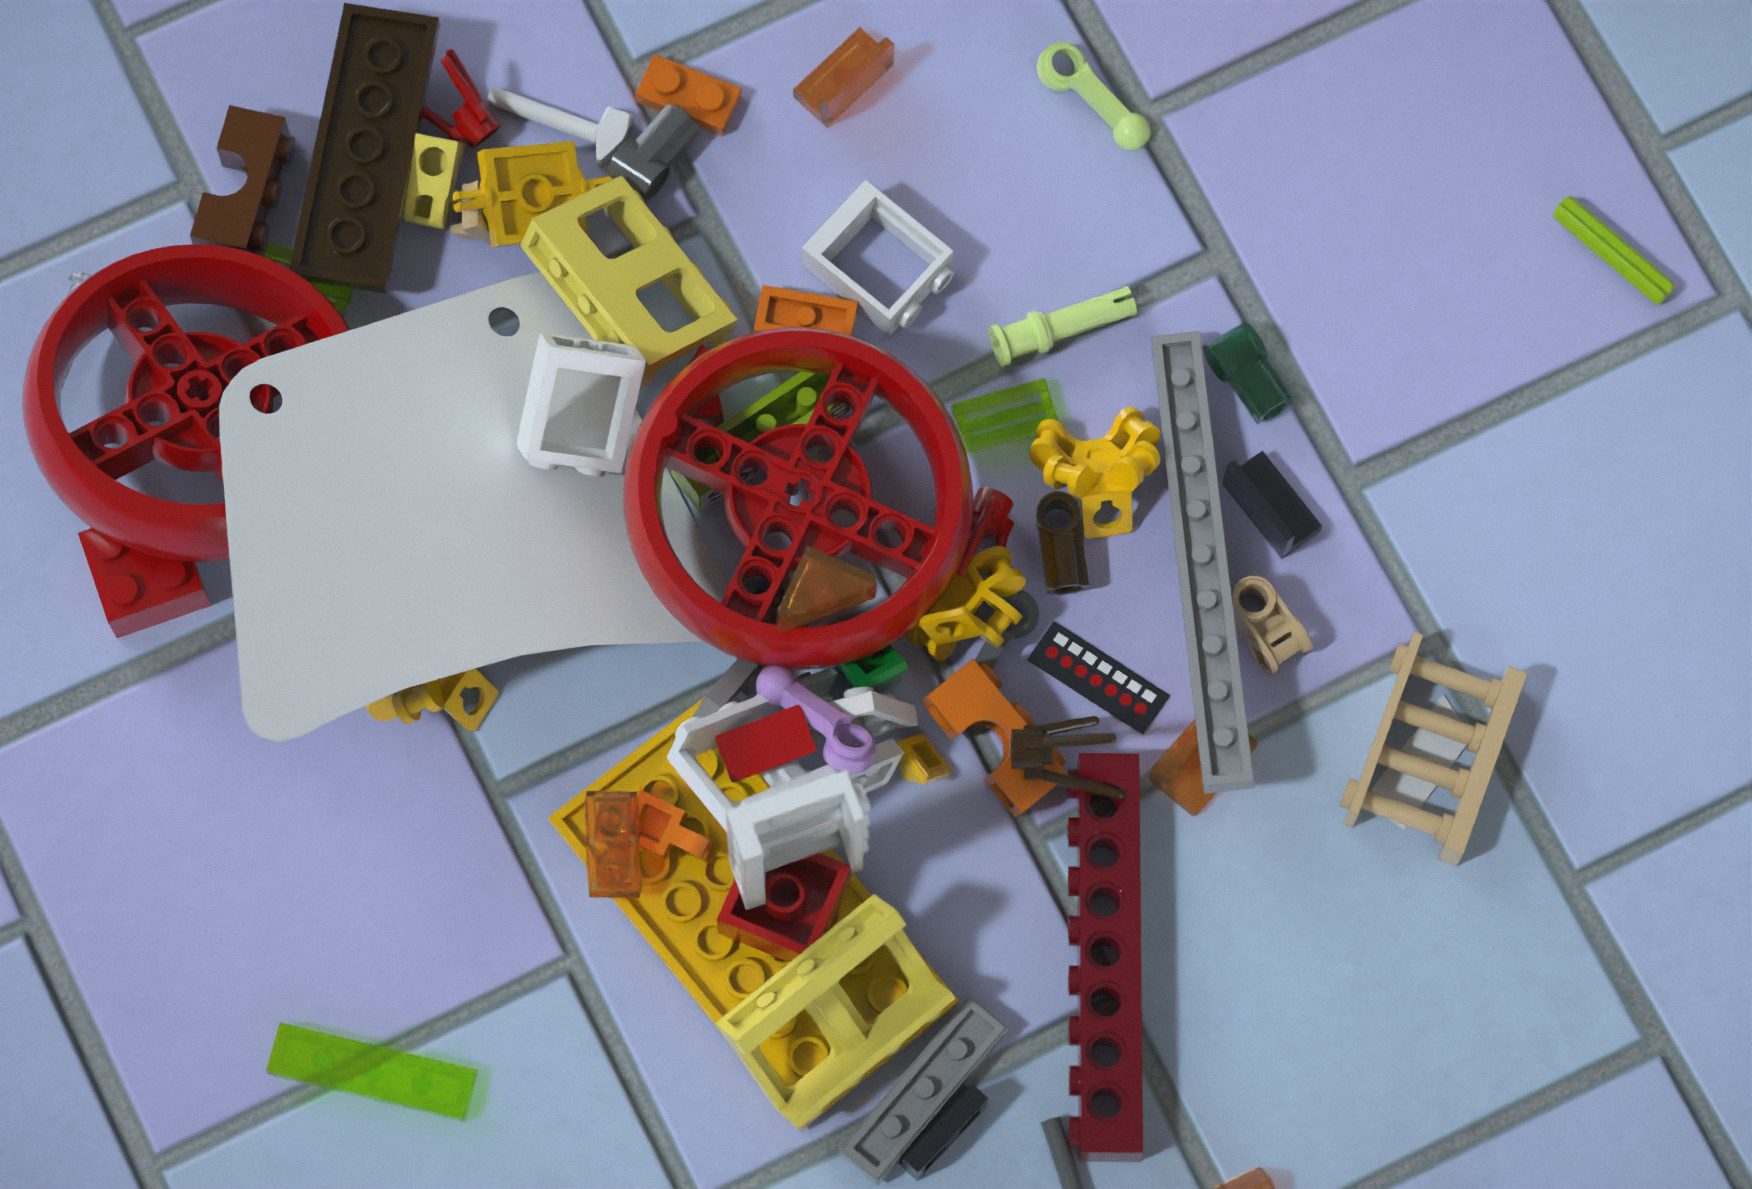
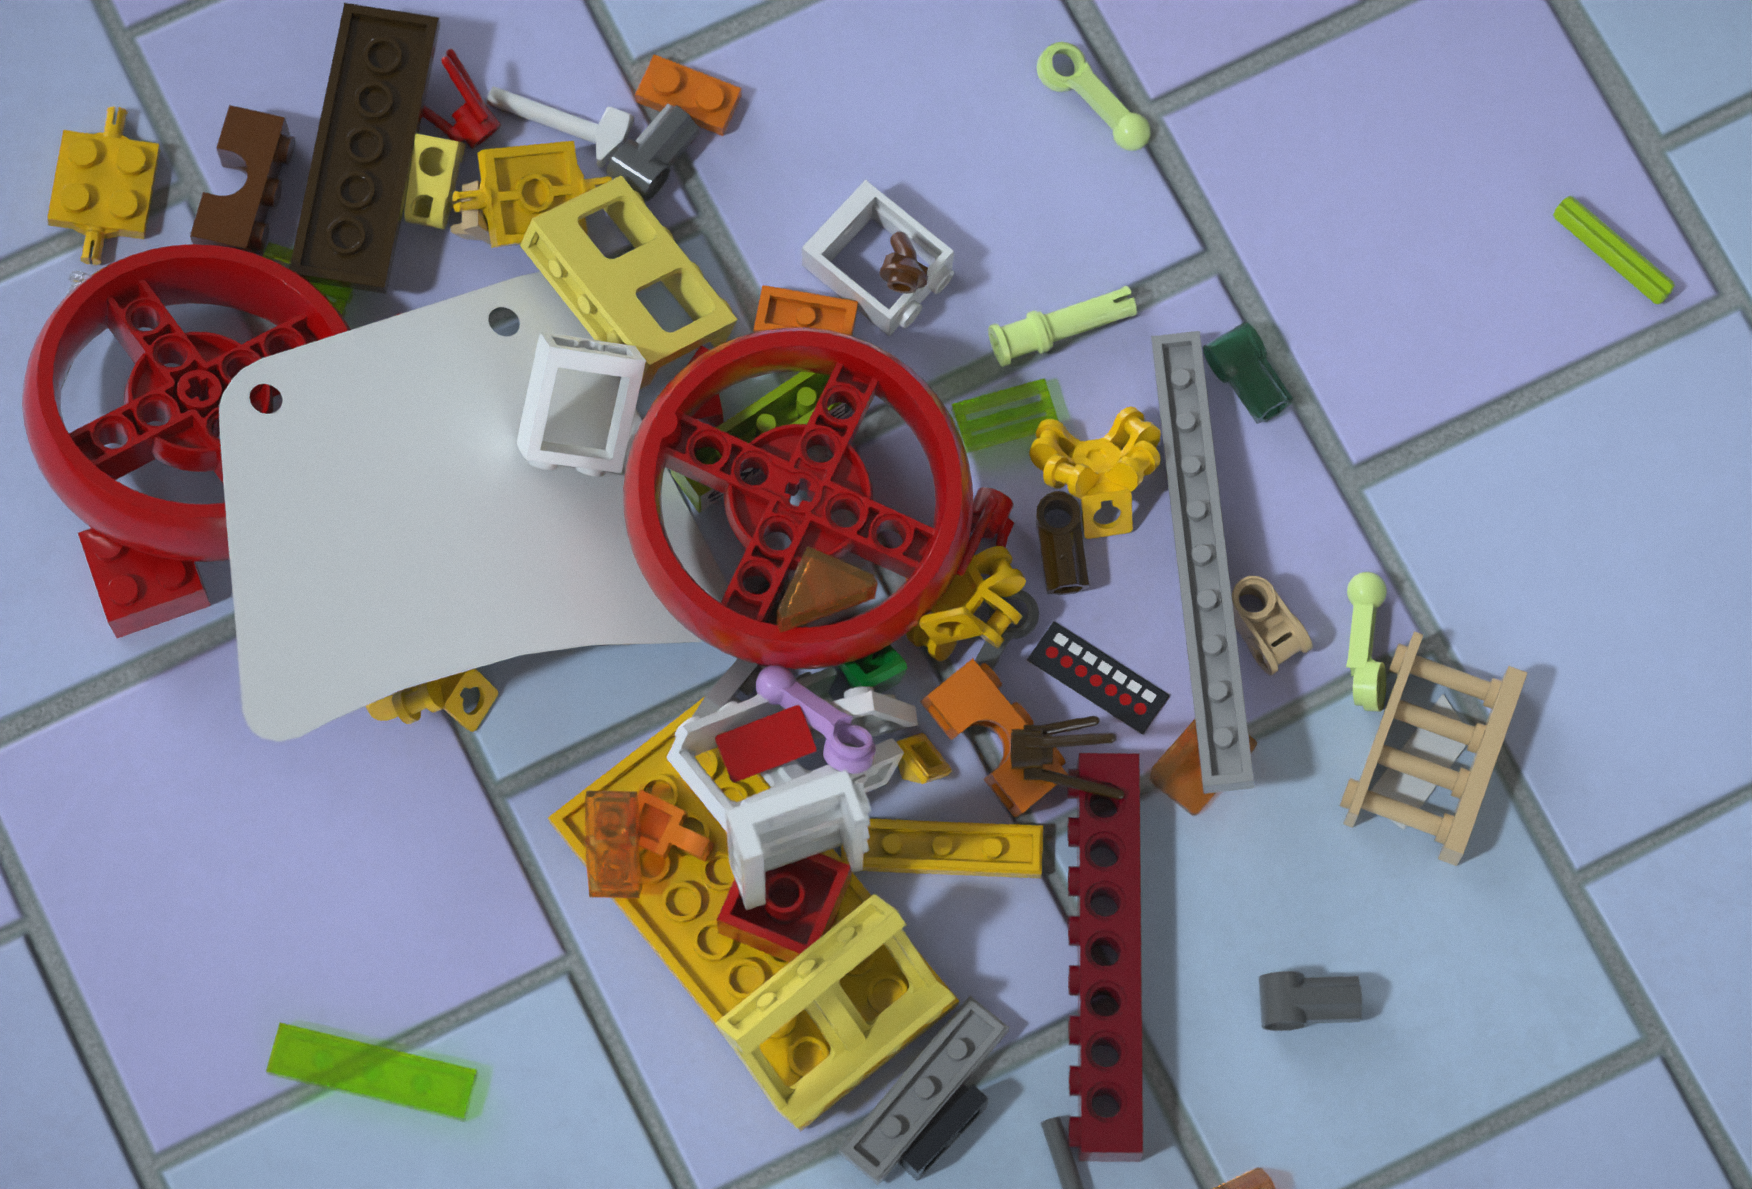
(103, 185): none -> yellow plate
(844, 76): clear orange panel -> none
(901, 267): none -> reddish brown plate
(953, 848): none -> yellow tile
(1271, 503): black panel -> none
(1294, 1001): none -> dark grey piece
(1366, 593): none -> yellowish green piece

